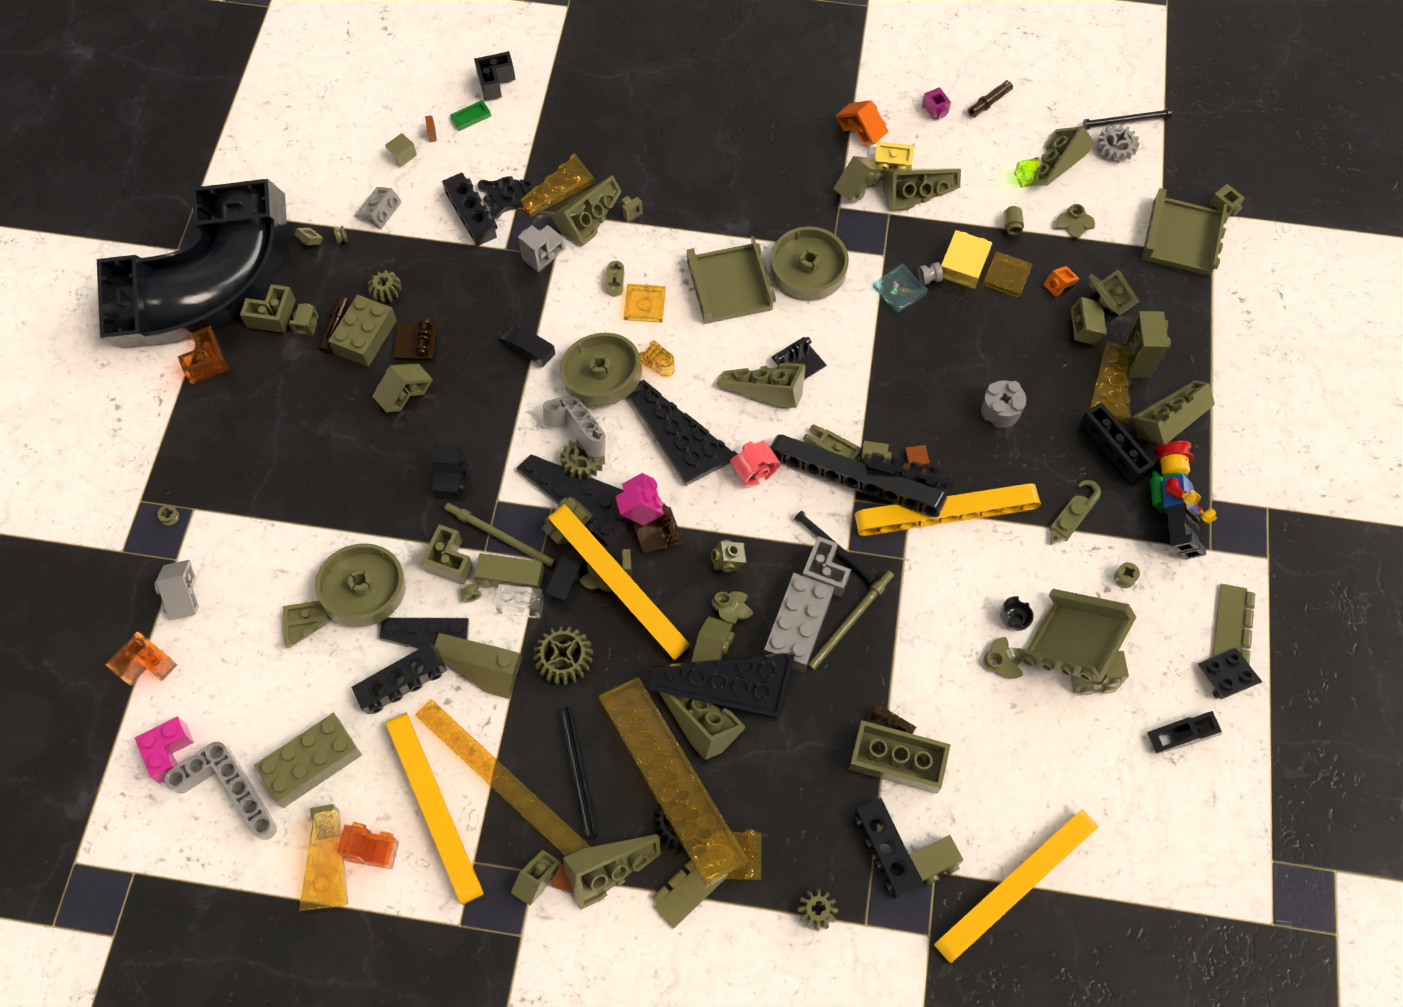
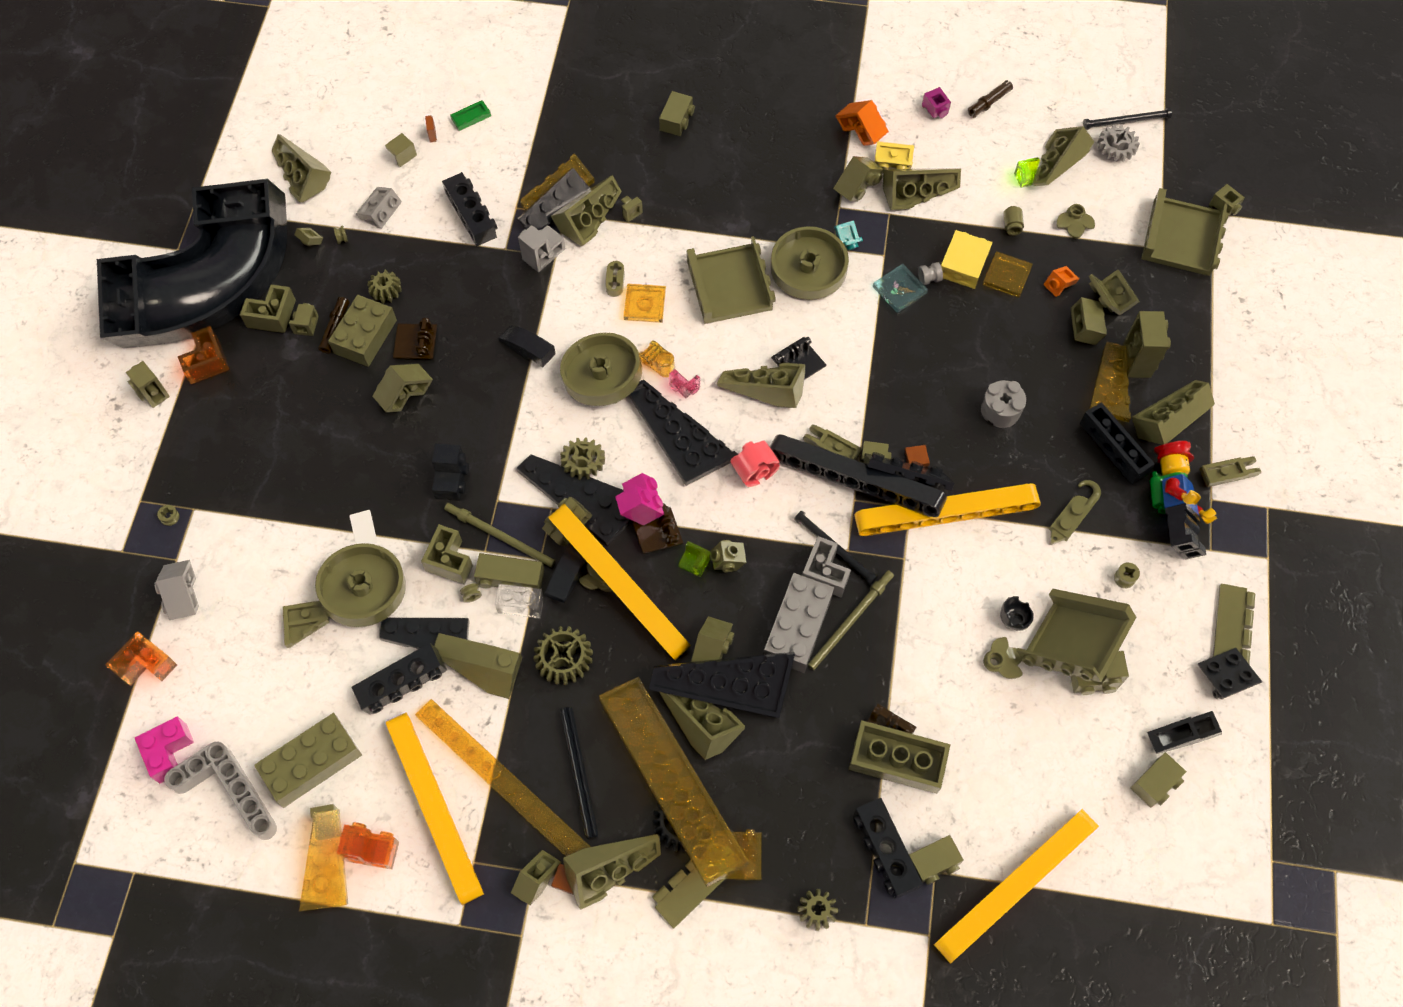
(146, 384): none -> olive brick
(301, 170): none -> olive wedge
(363, 527): none -> white sticker
(493, 71): black brick -> none
(504, 194): black tile -> none
(558, 195): none -> black wing
(573, 413): light grey beam -> none
(626, 561): olive tile -> none
(676, 113): none -> olive brick
(682, 385): none -> clear pink bracket
(694, 559): none -> clear neon green panel
(731, 606): olive plate -> none
(848, 235): none -> bracket
(1158, 780): none -> olive brick
(1228, 471): none -> olive hinge

